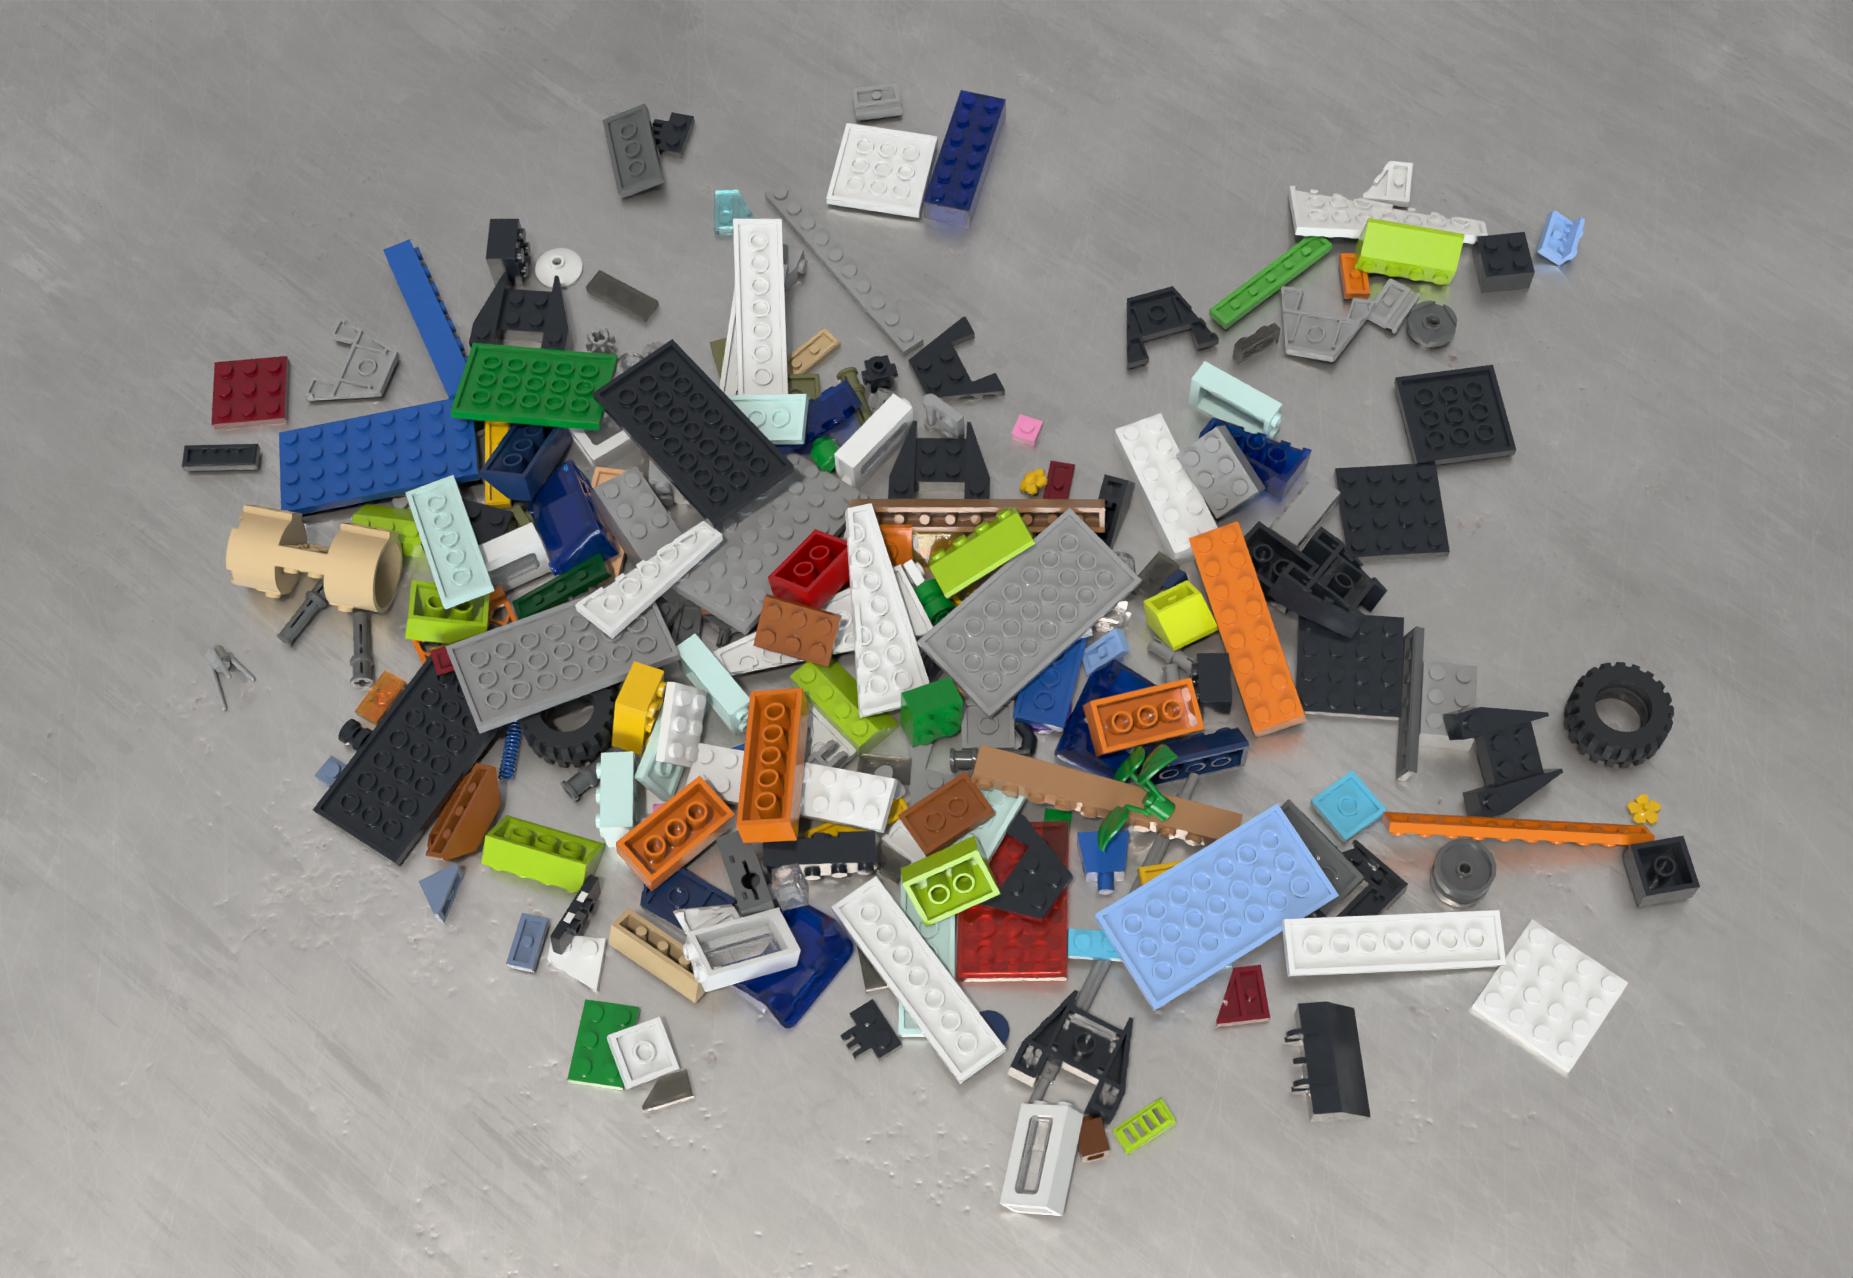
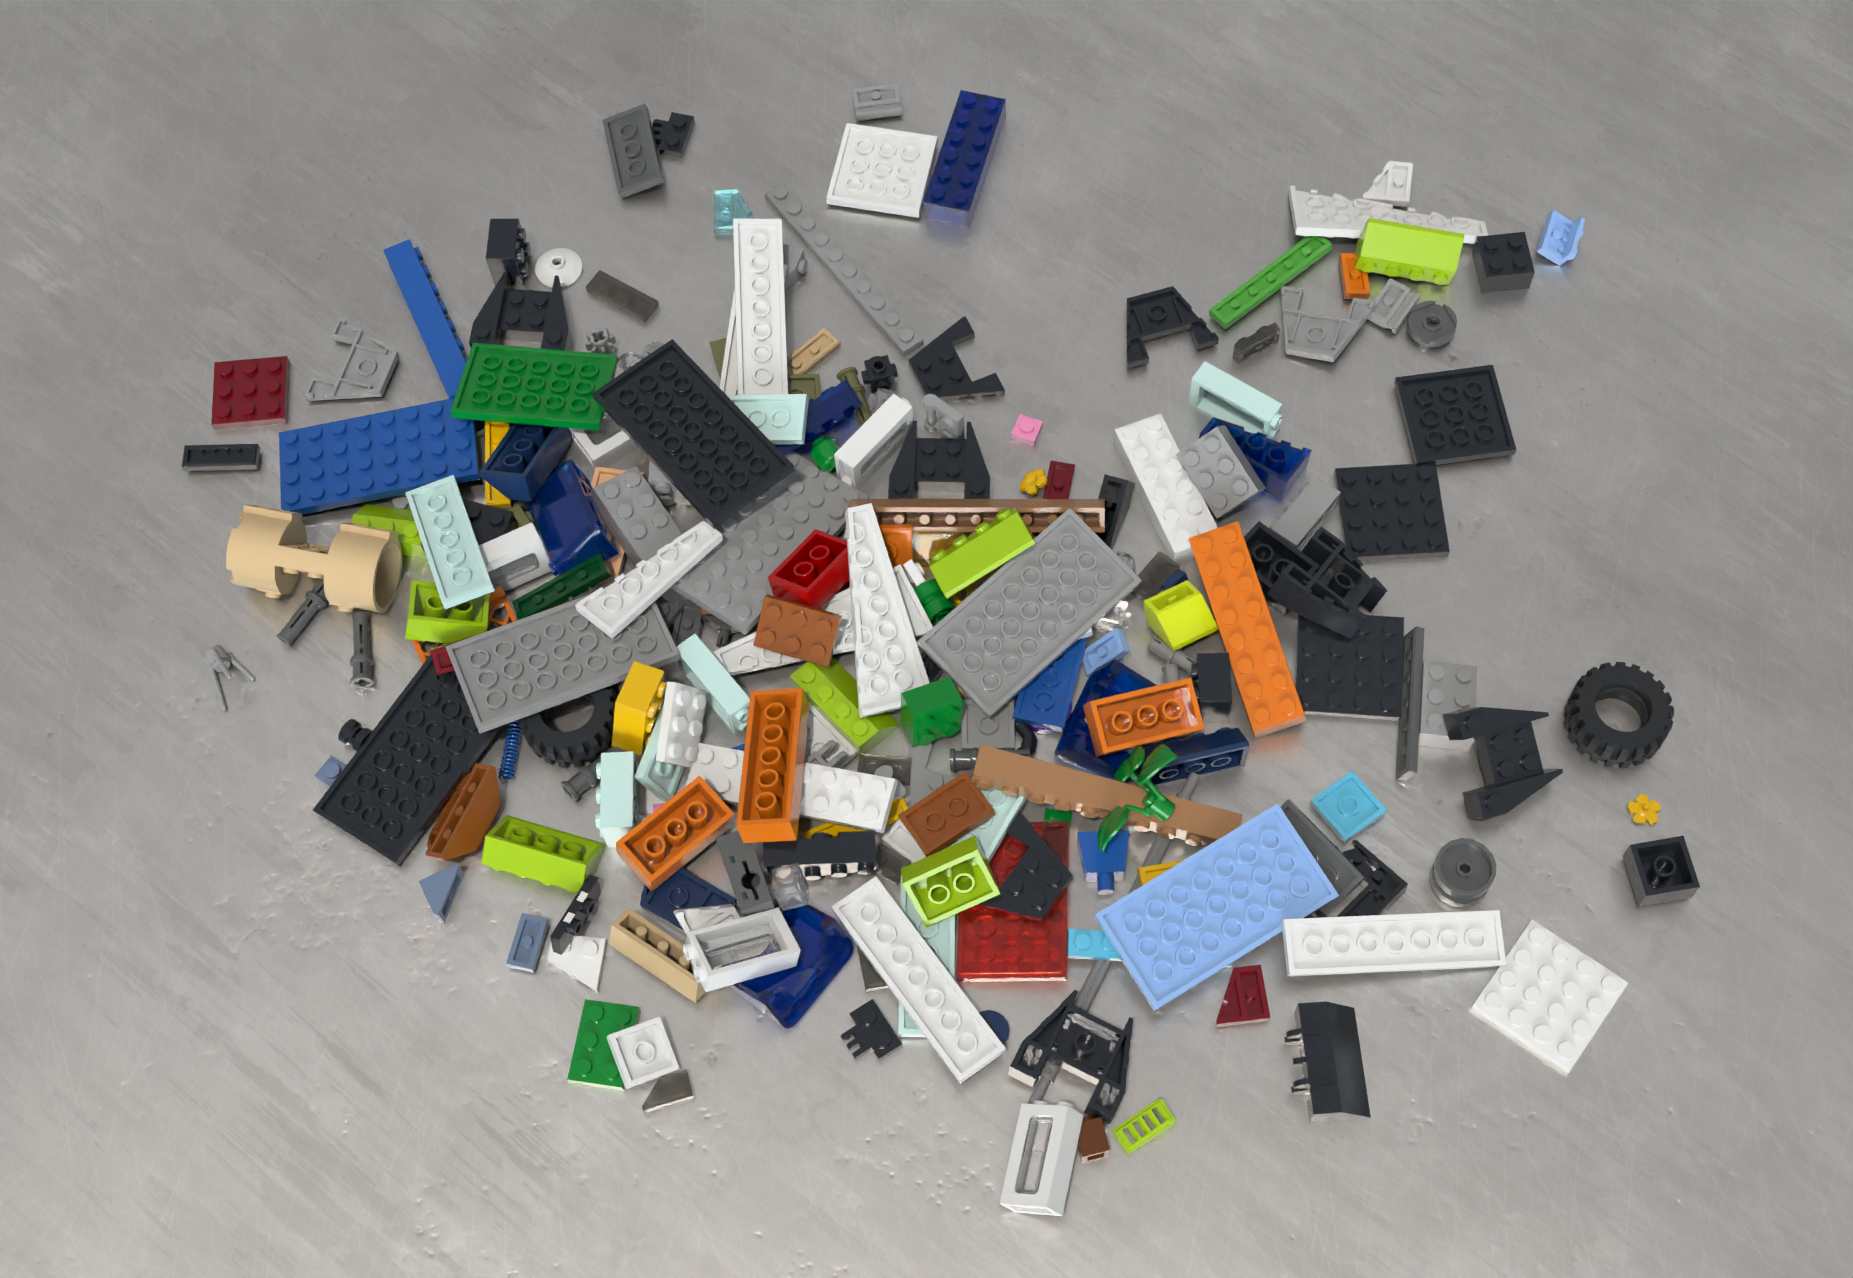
(380, 697): clear orange plate -> none
(1508, 828): orange plate -> none

